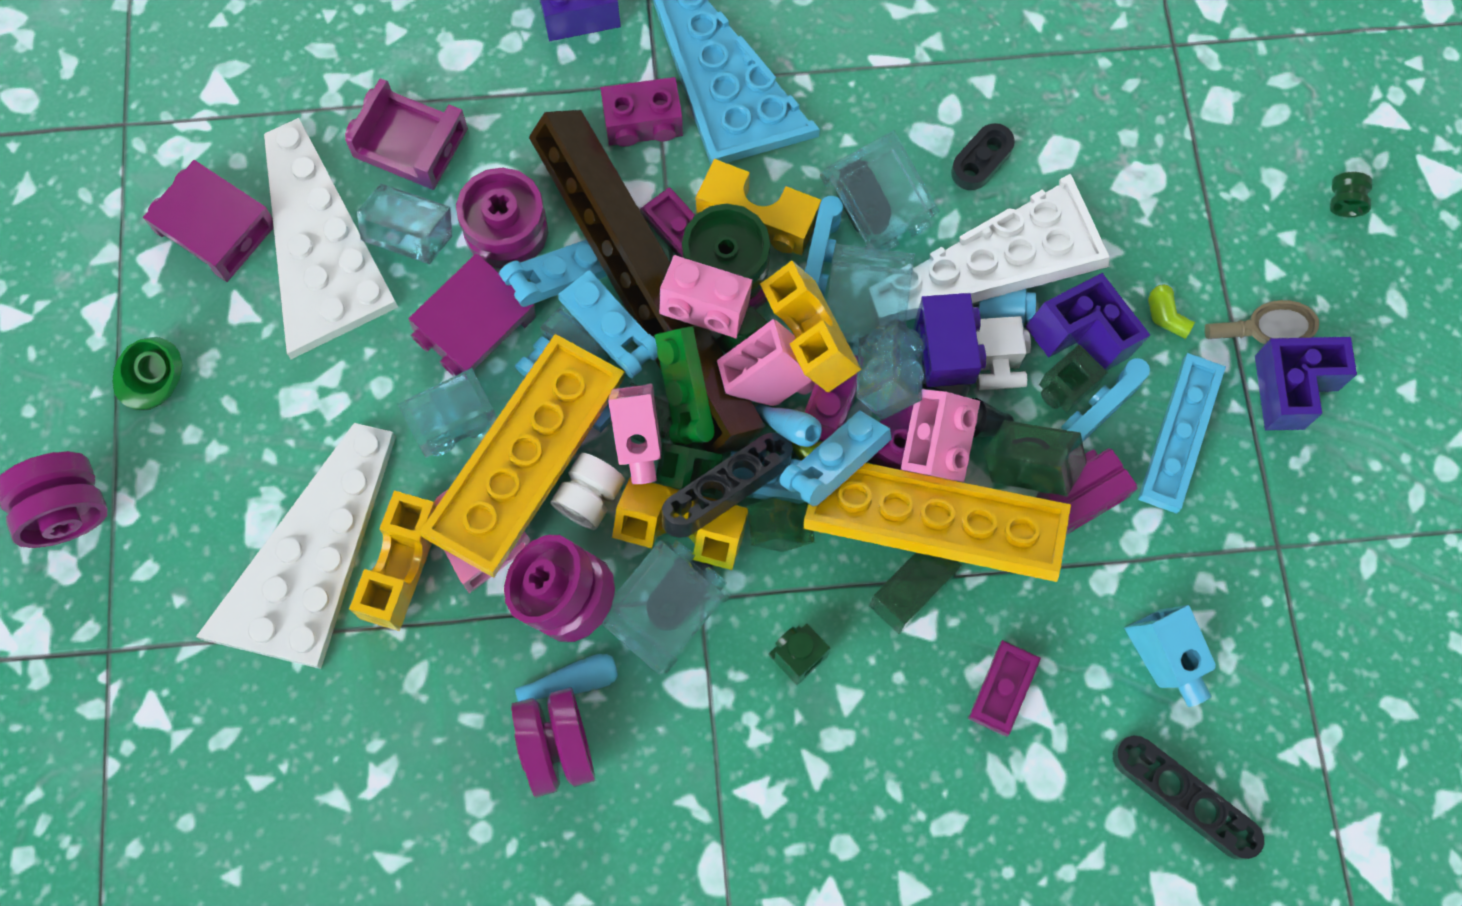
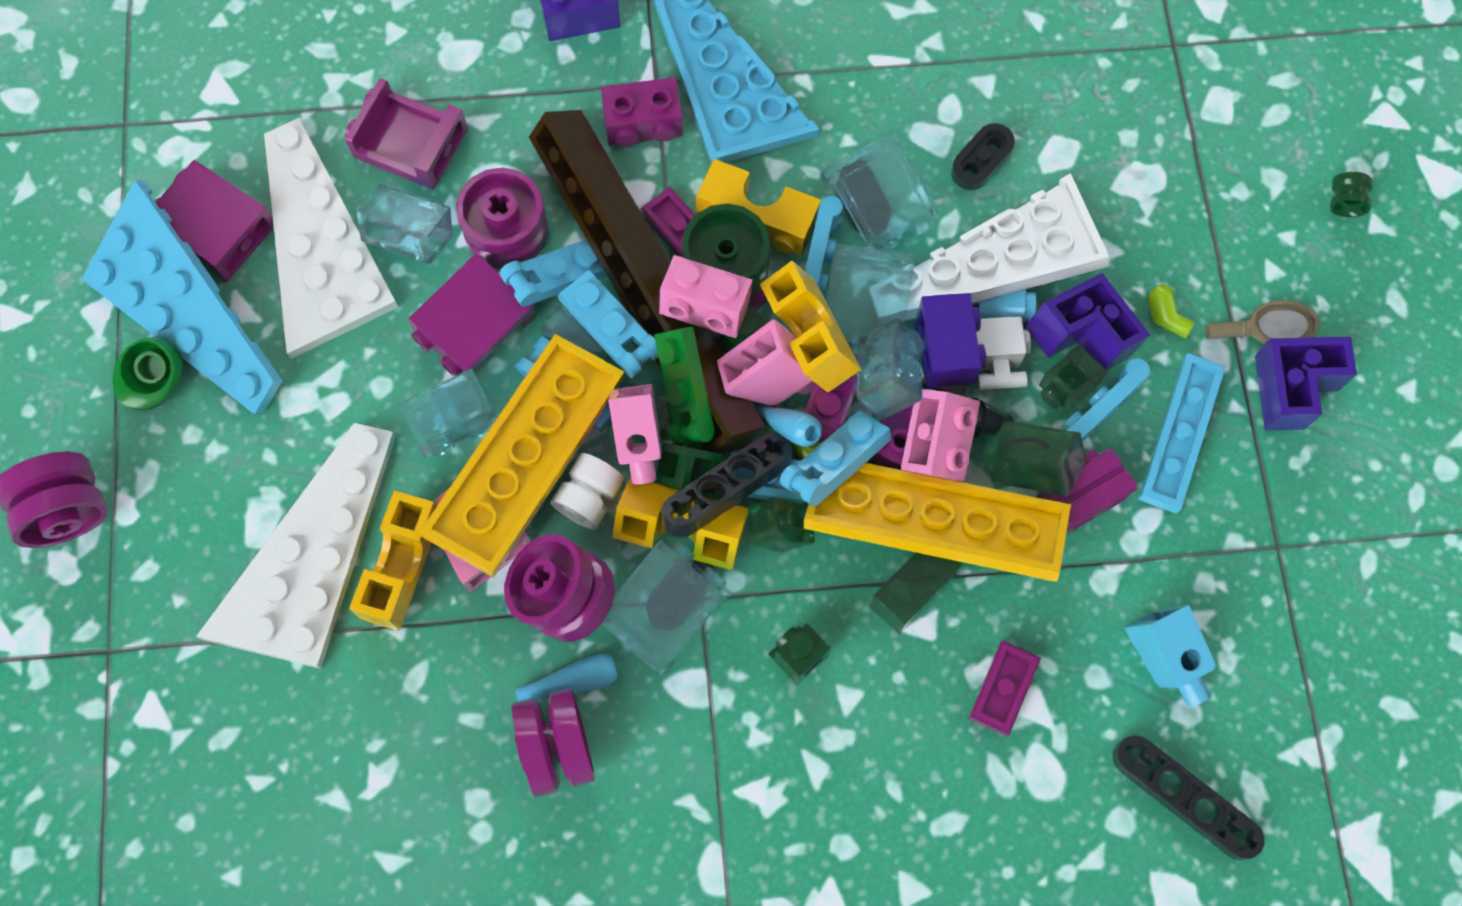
(172, 296): none -> medium azure wing

